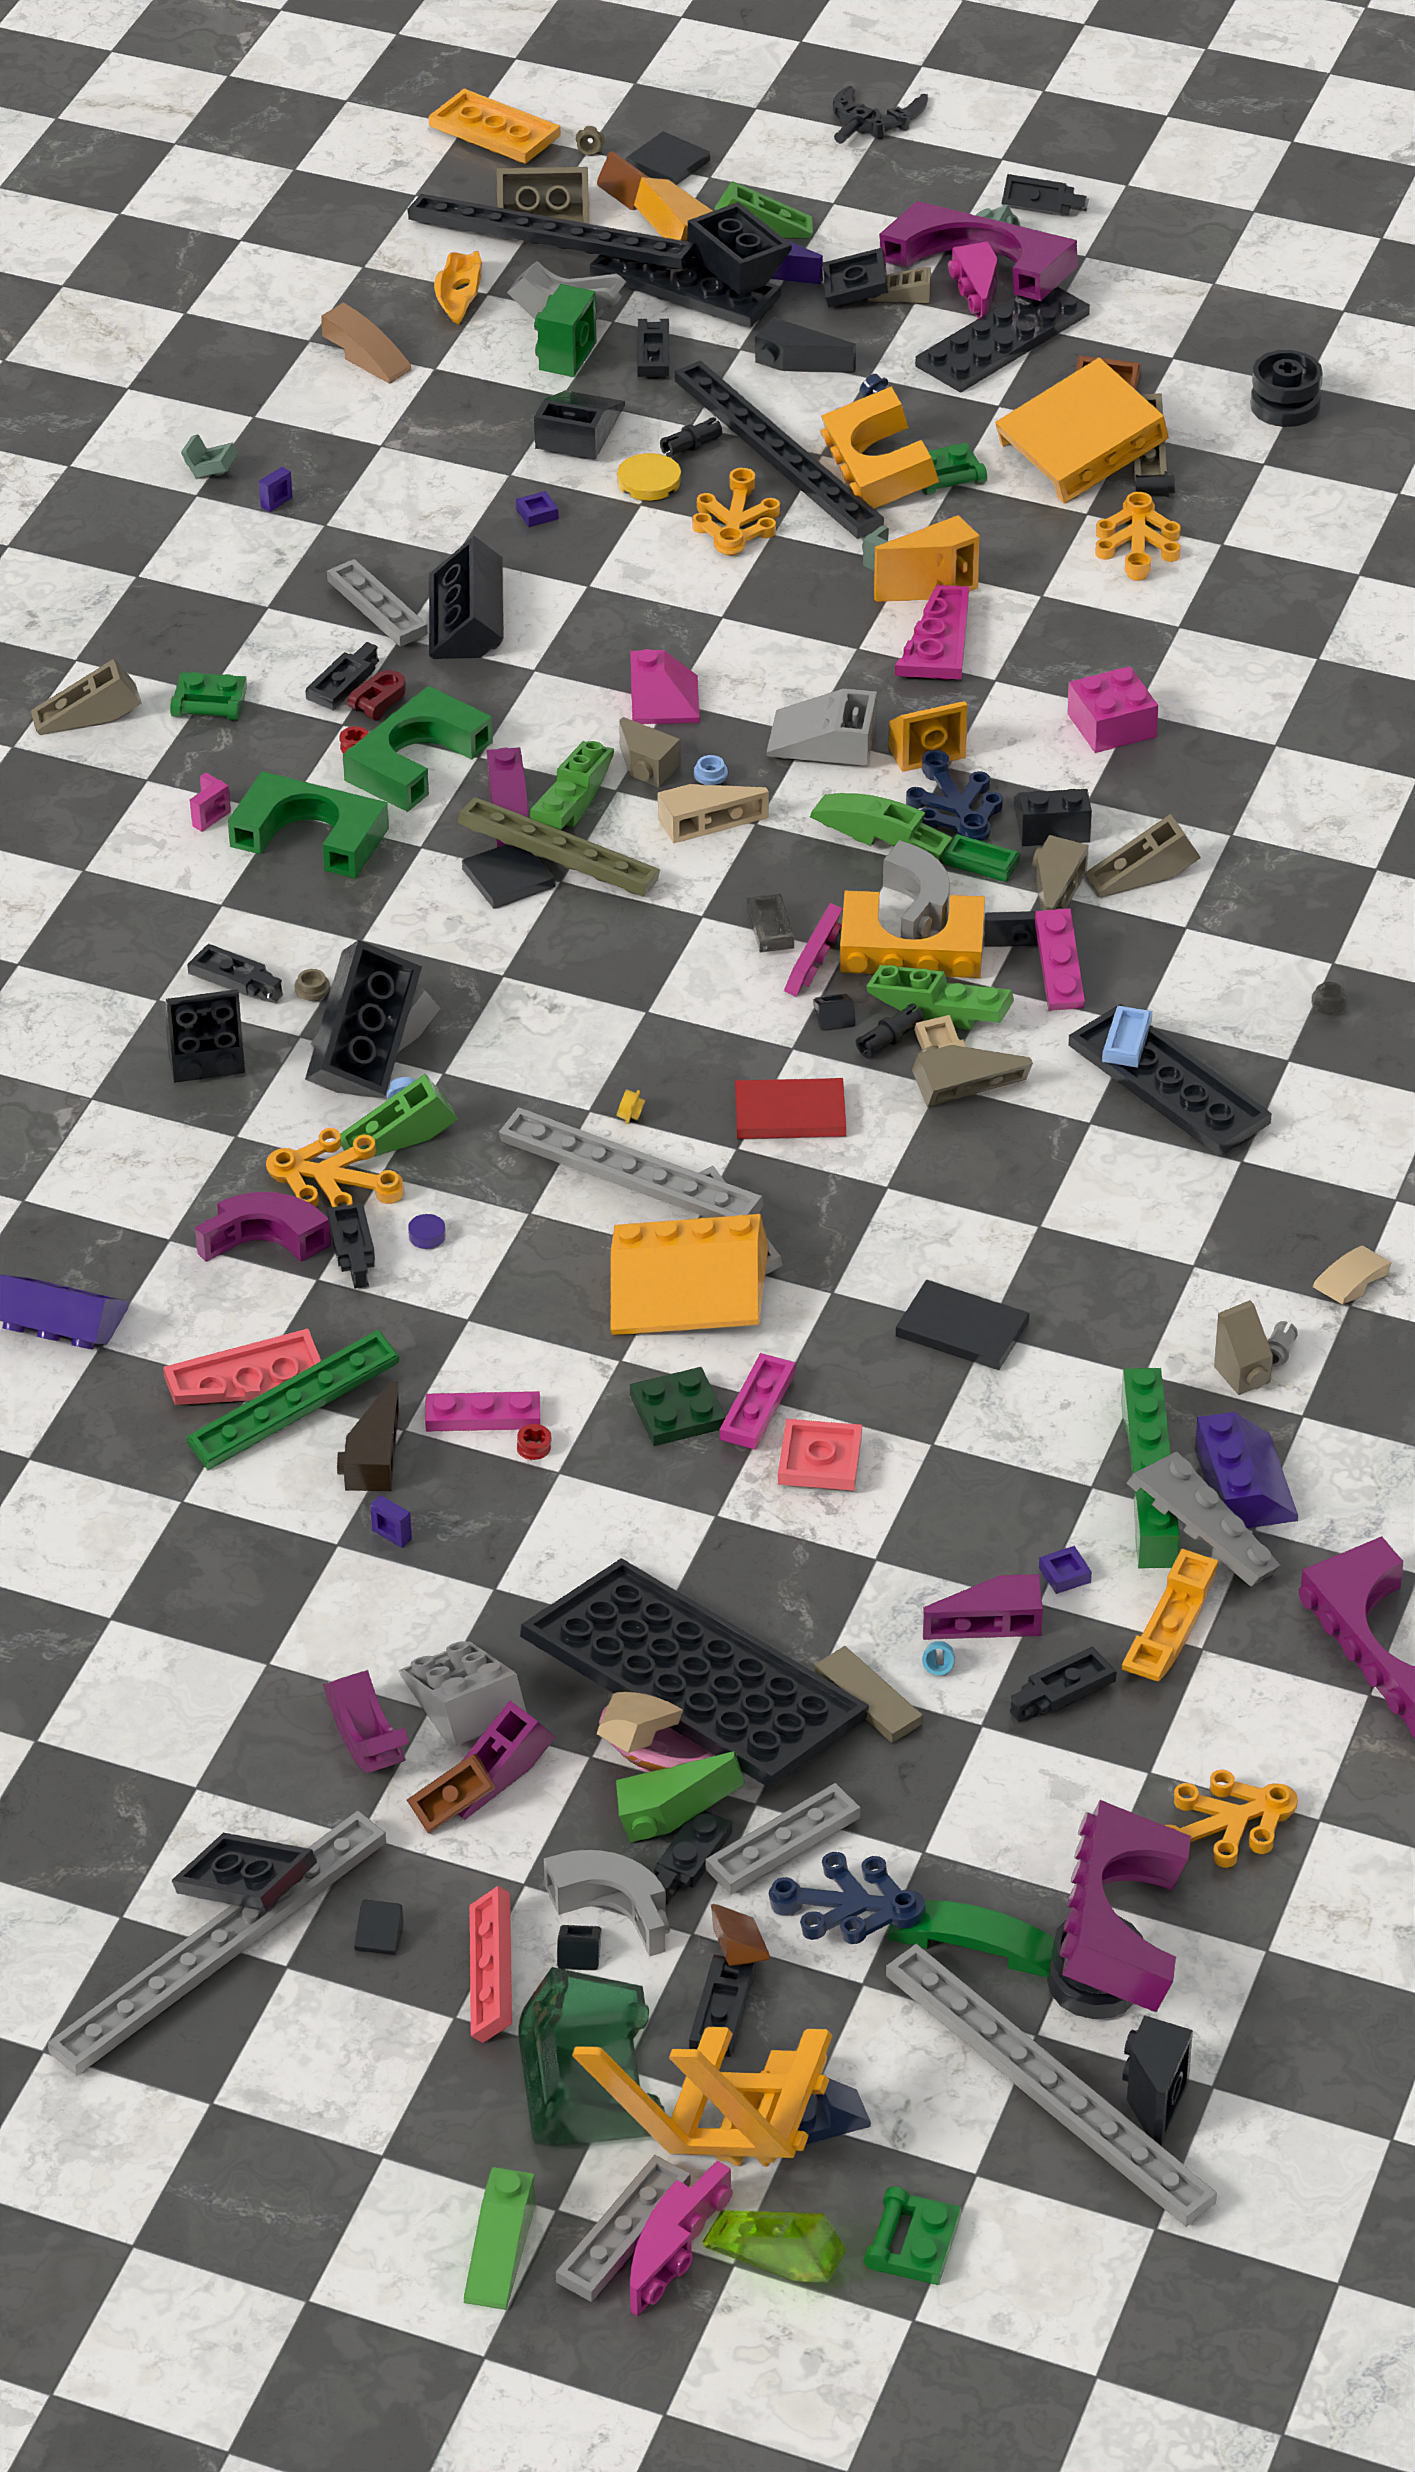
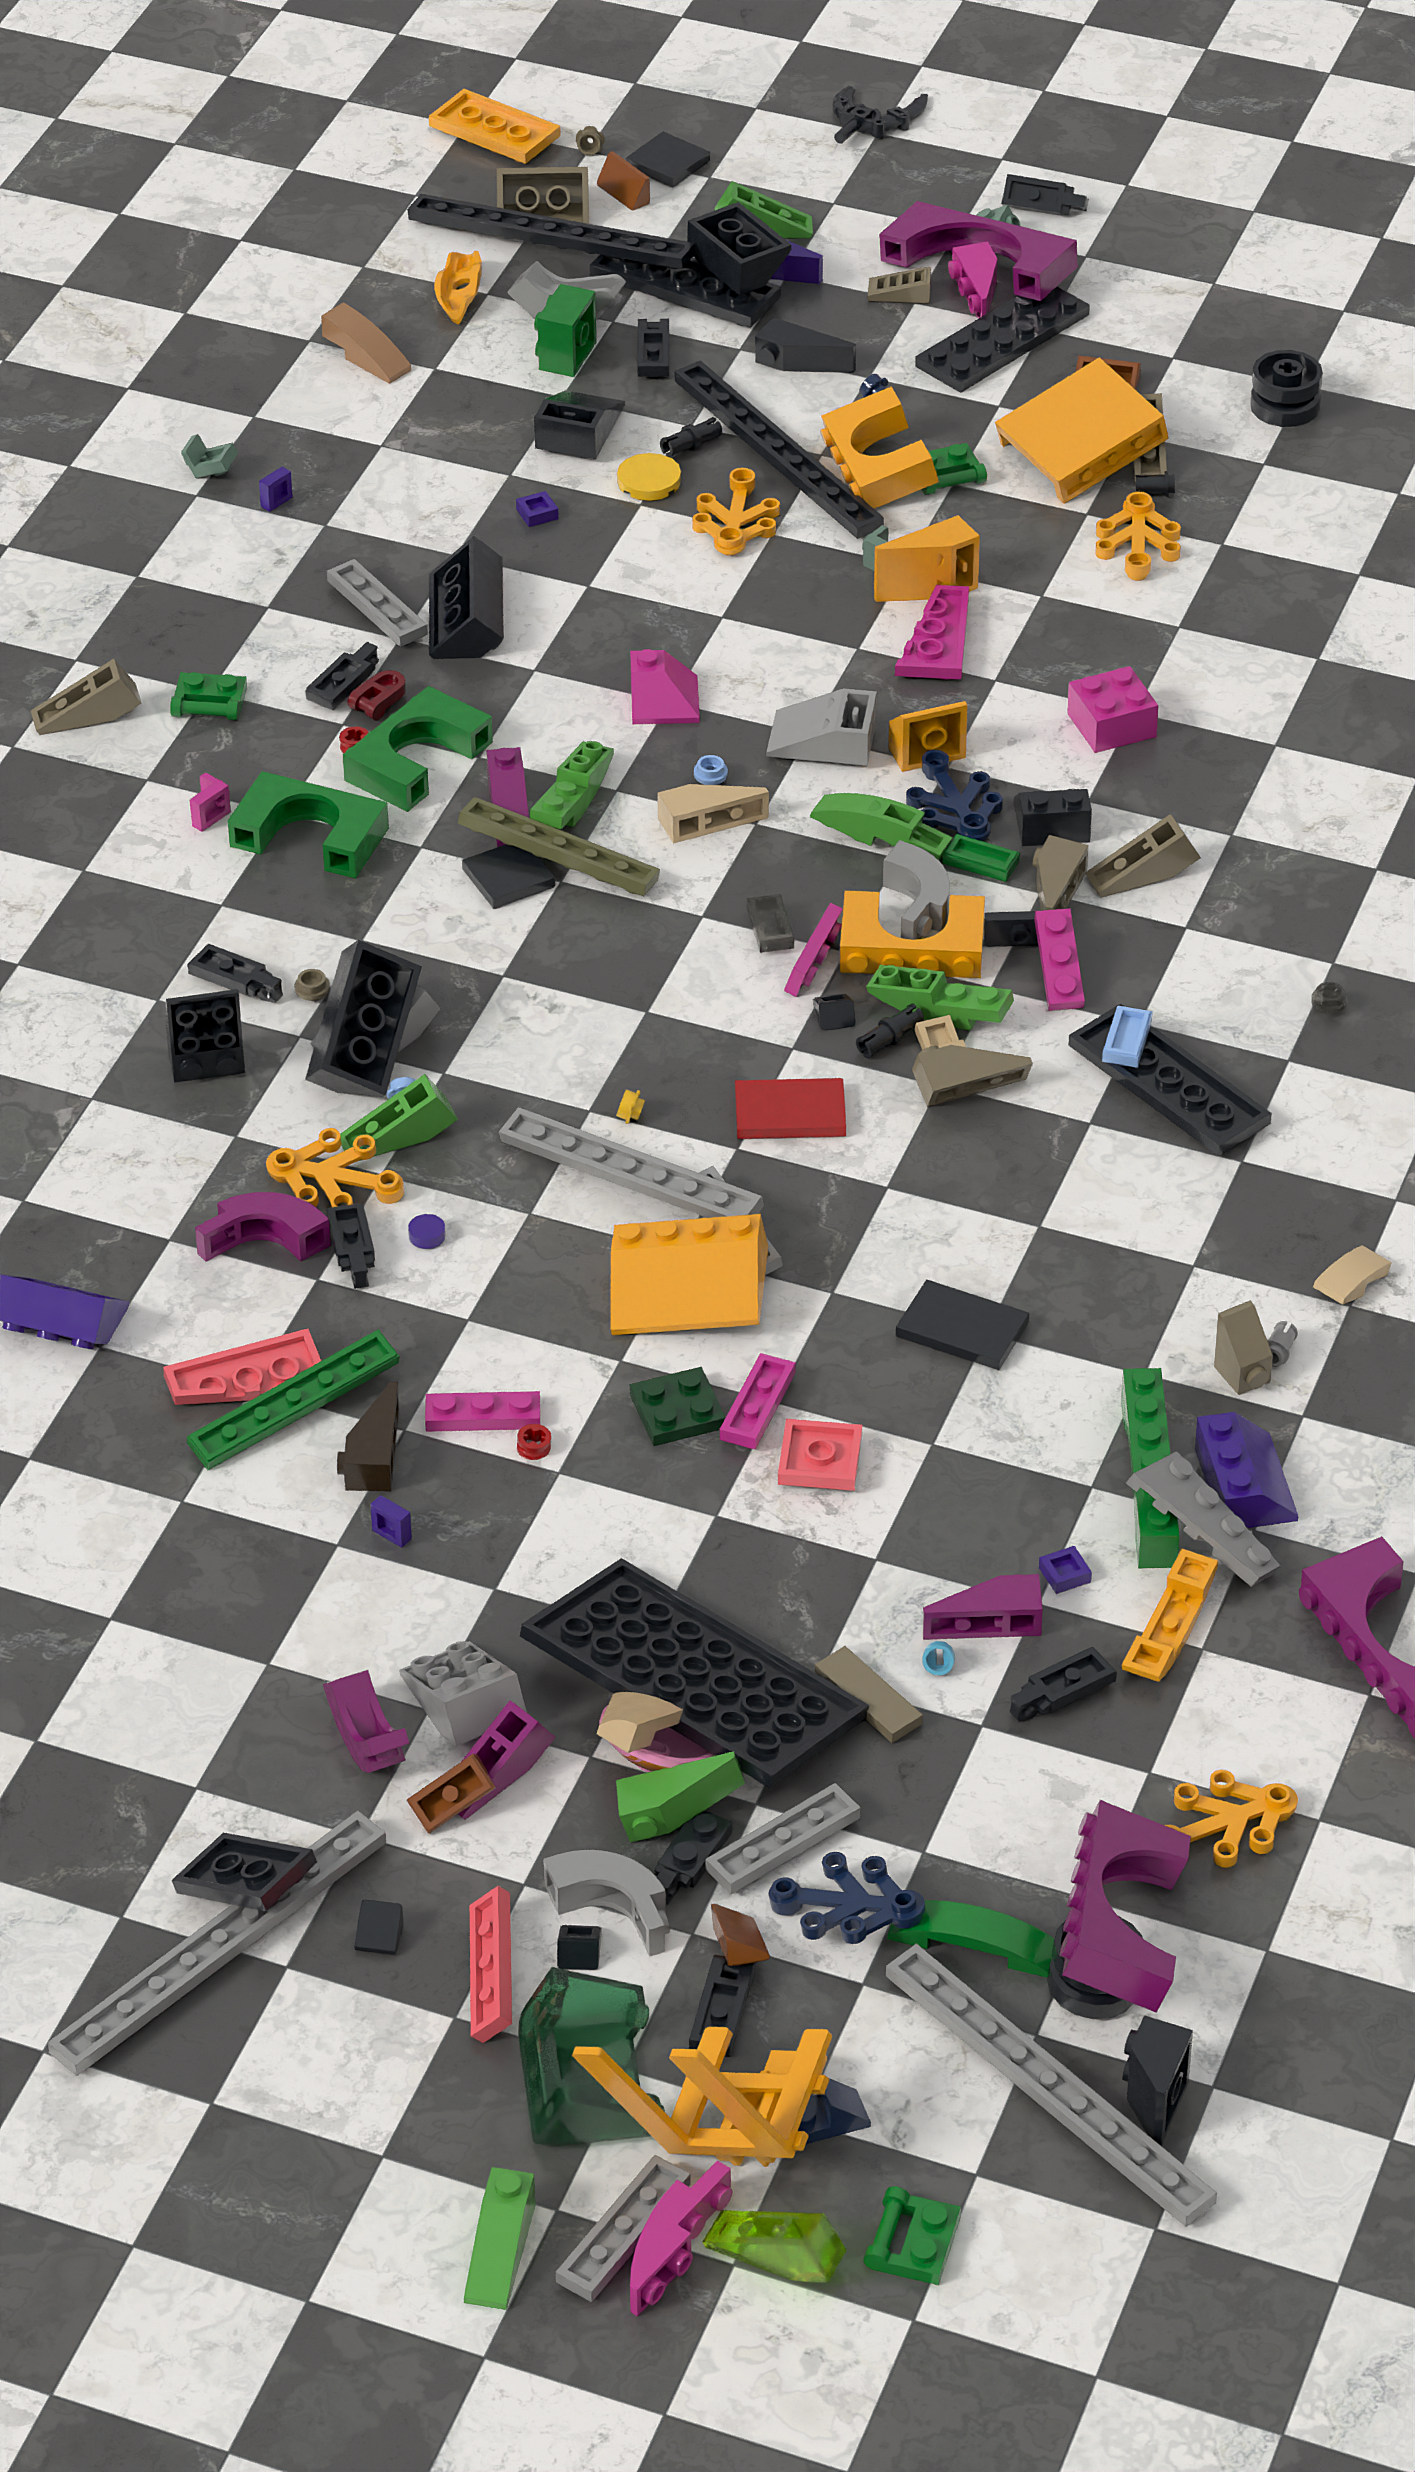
(648, 752): dark tan slope -> none
(667, 207): light orange slope -> none
(855, 277): black plate -> none

